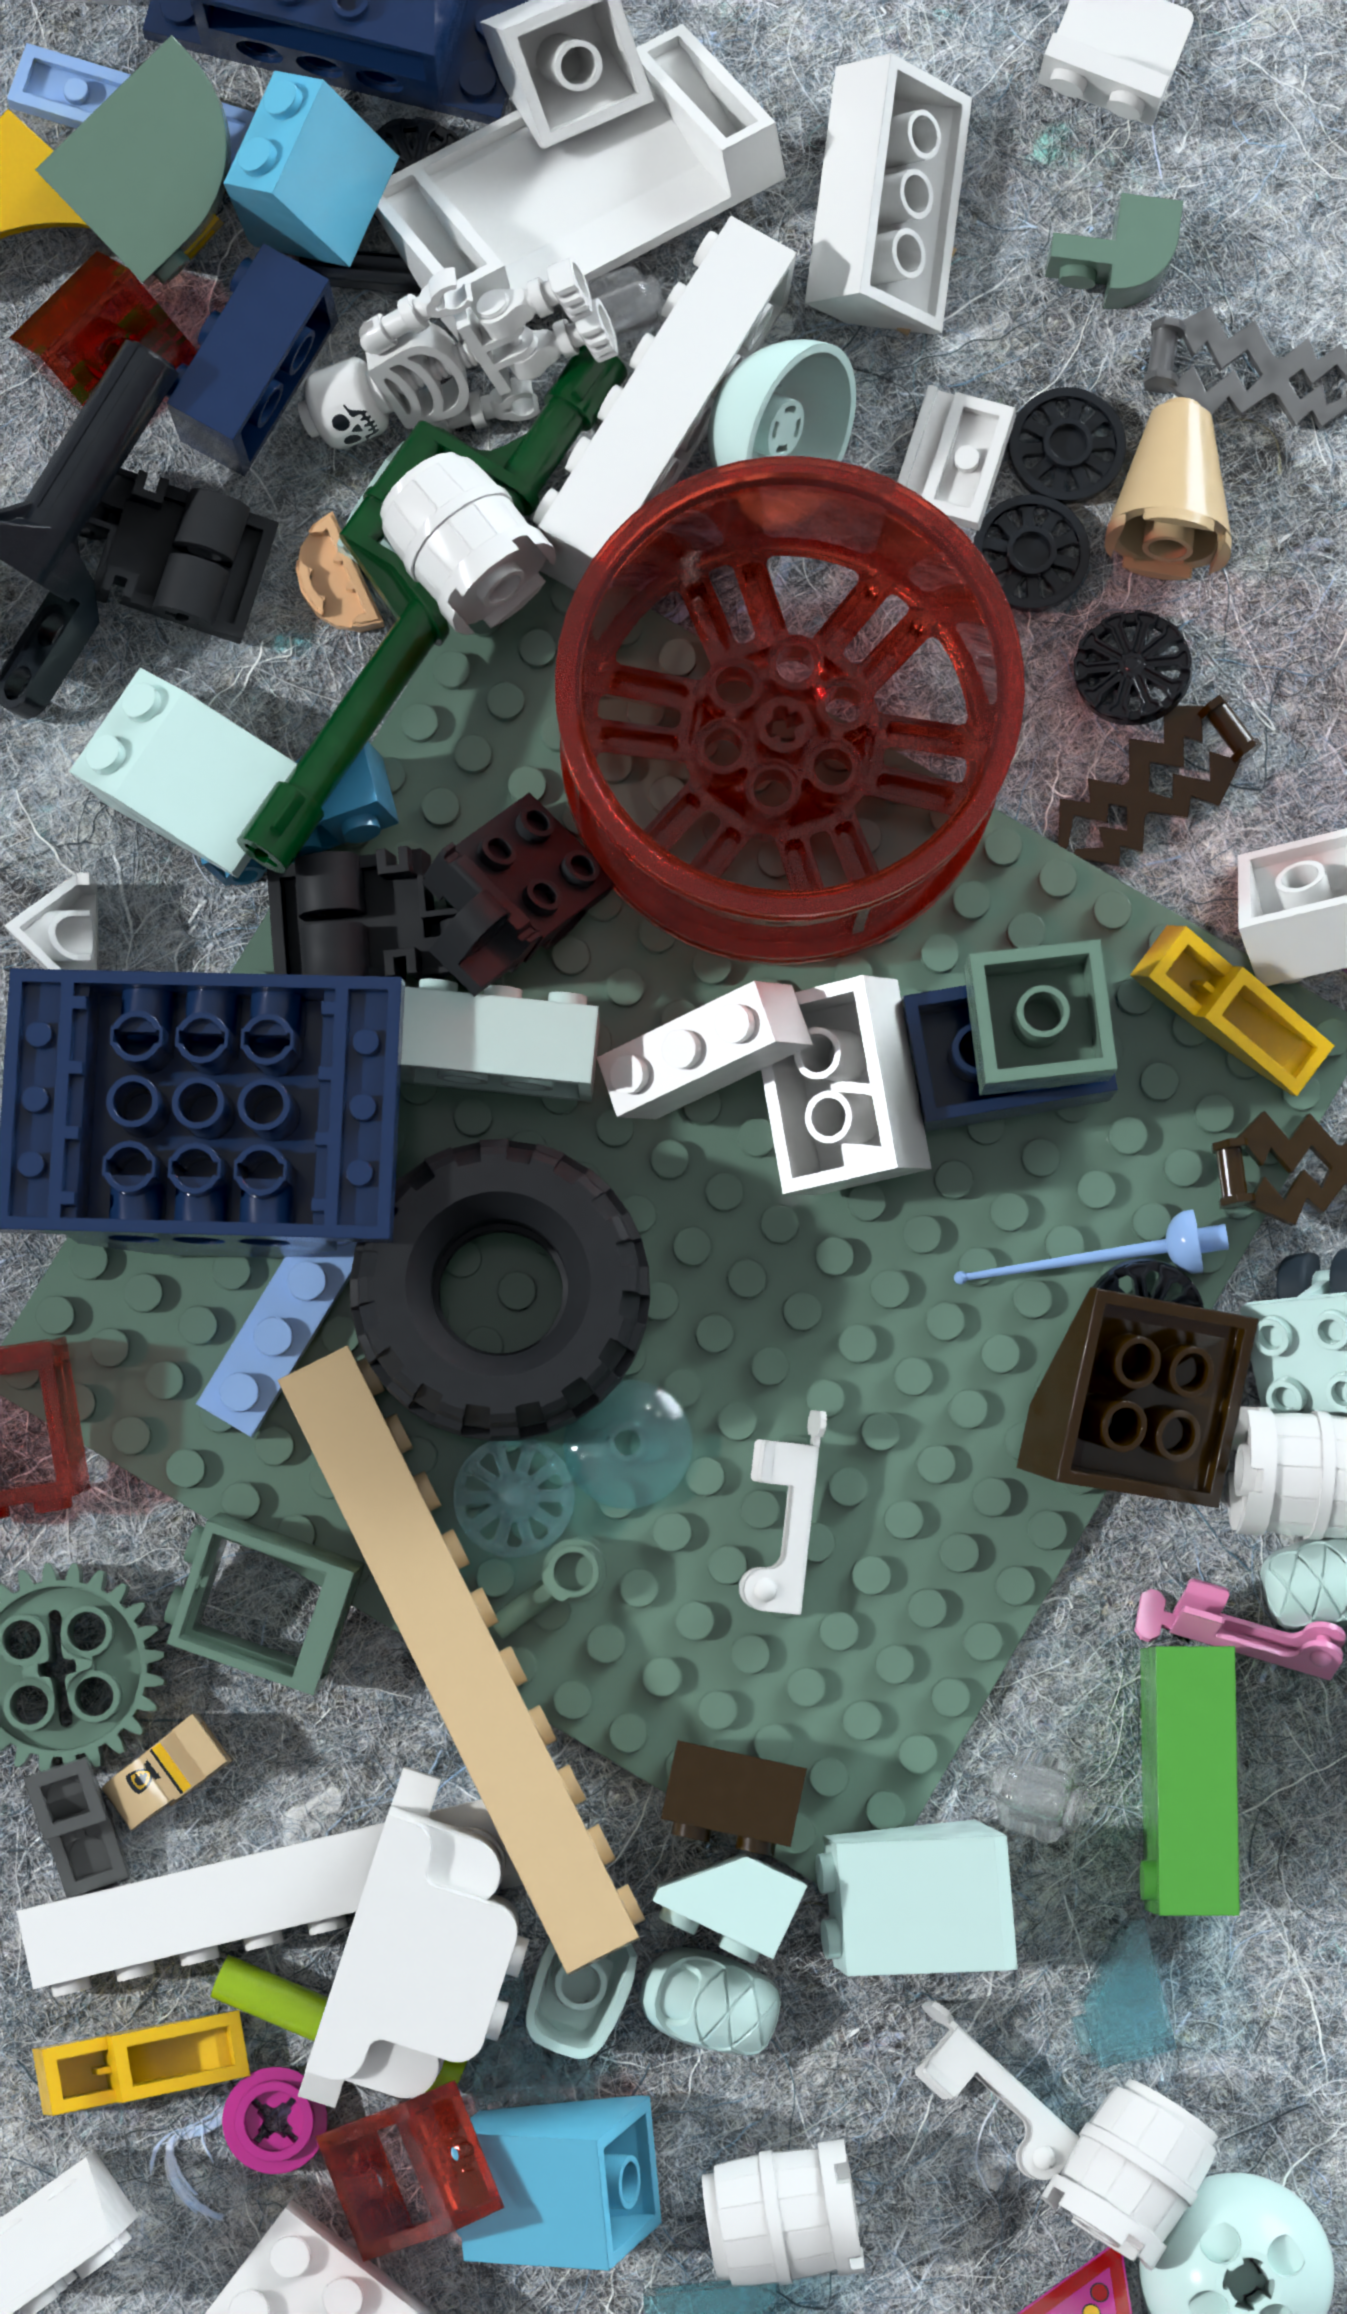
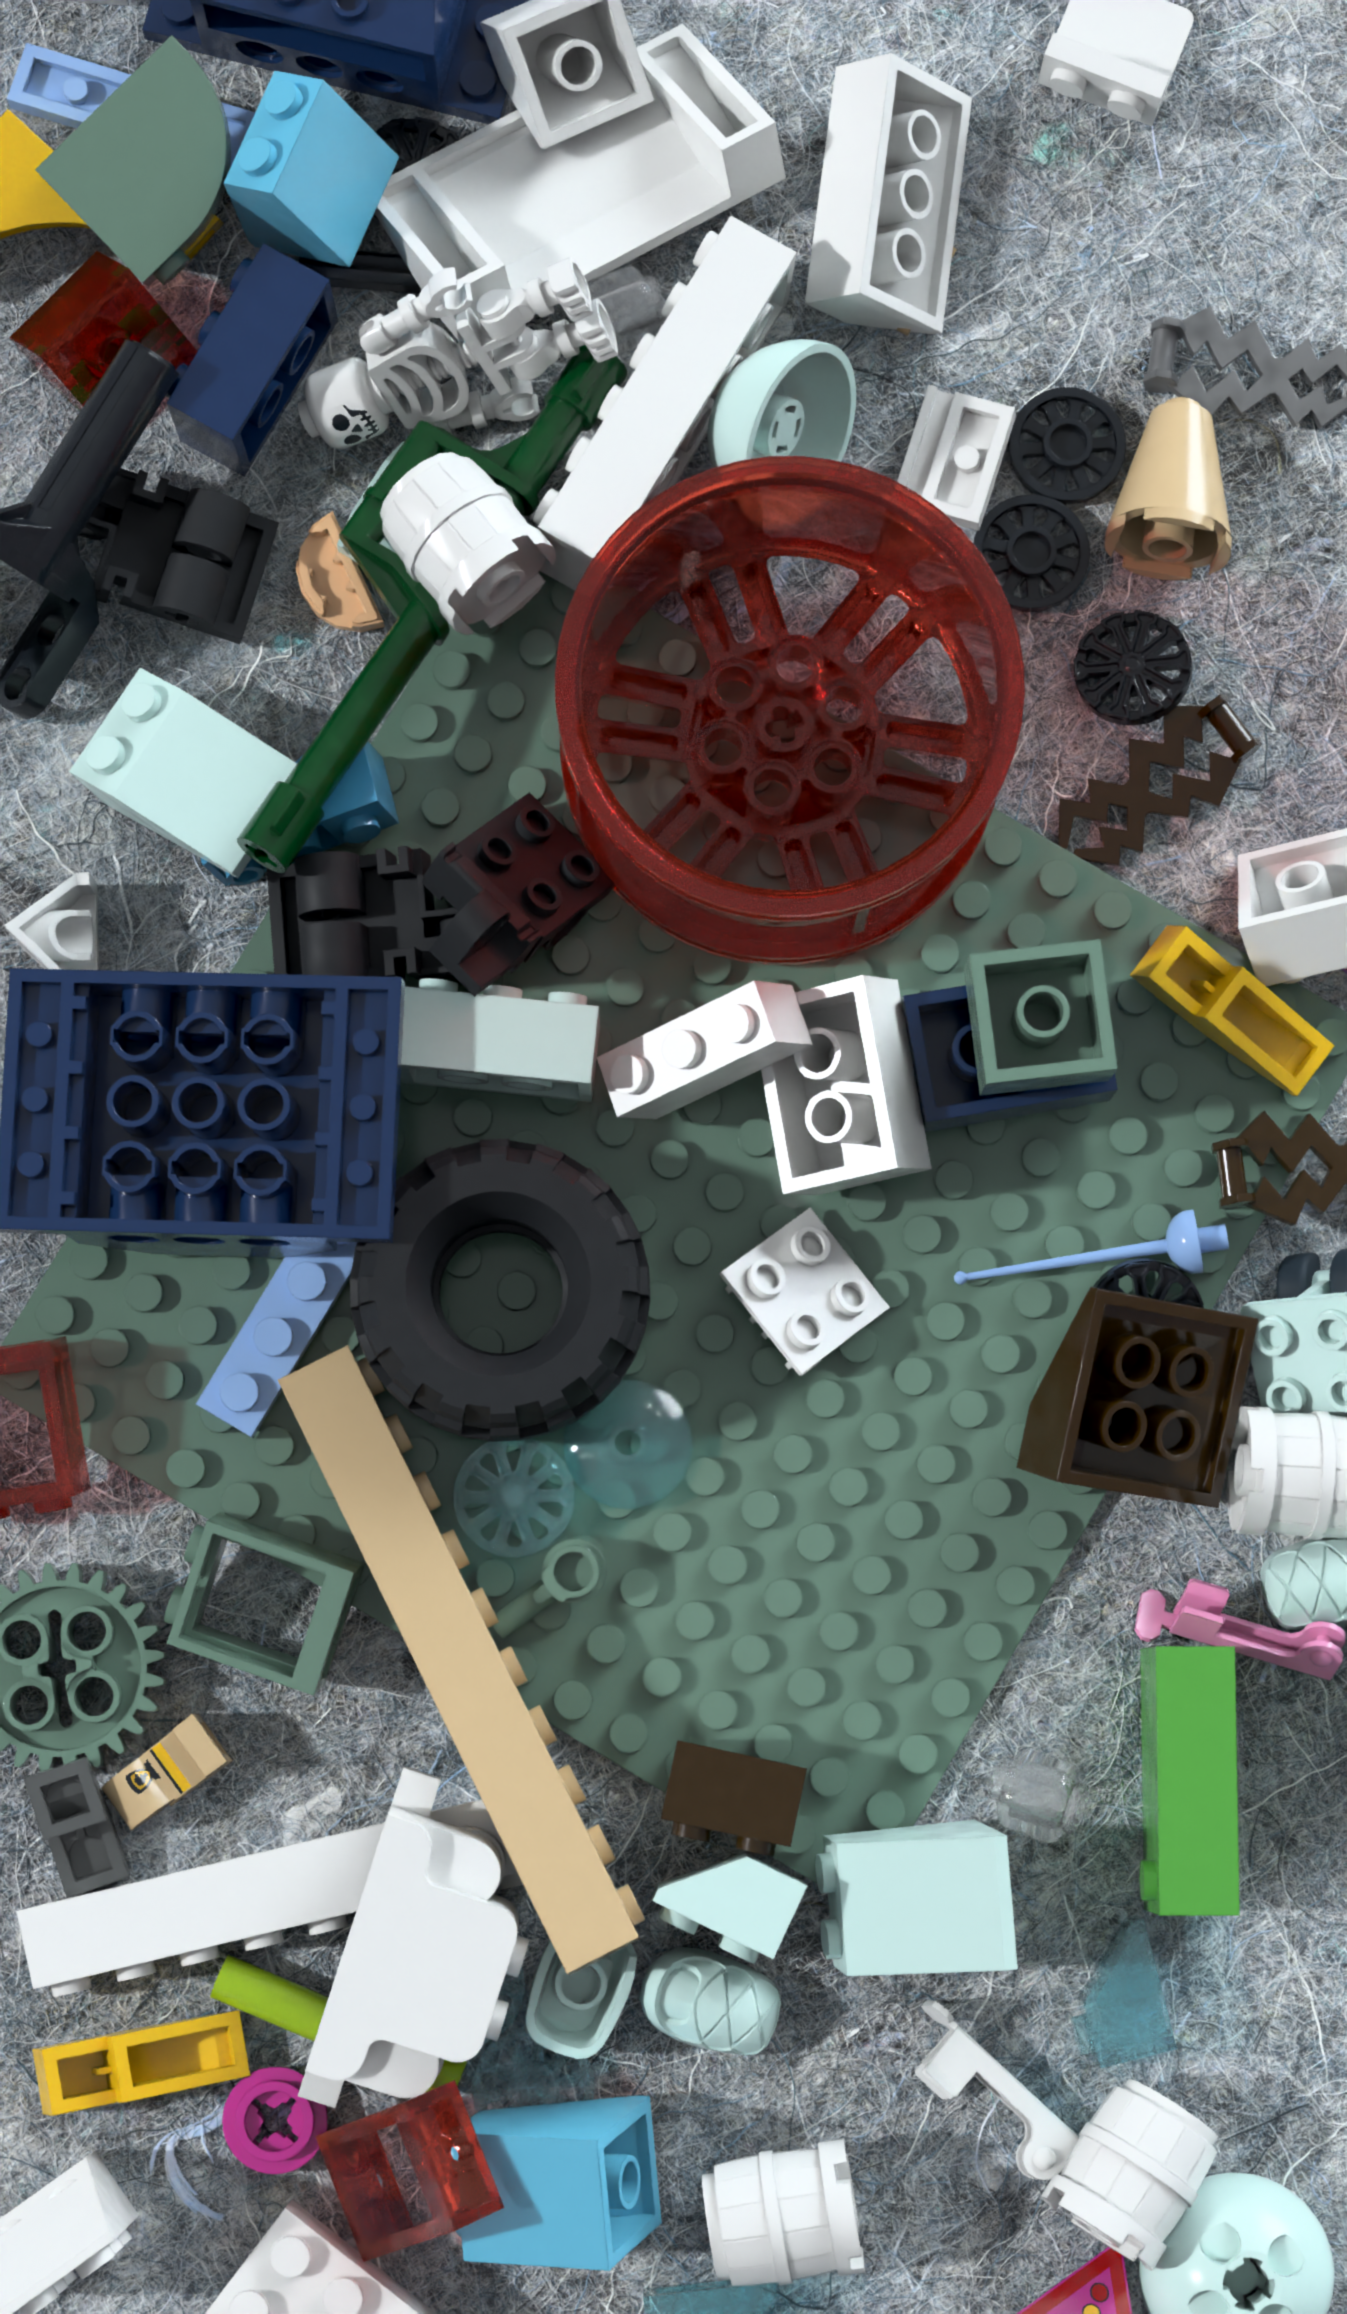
(795, 1465): white piece -> none
(804, 1291): none -> white hinge
(1130, 263): sand green brick -> none

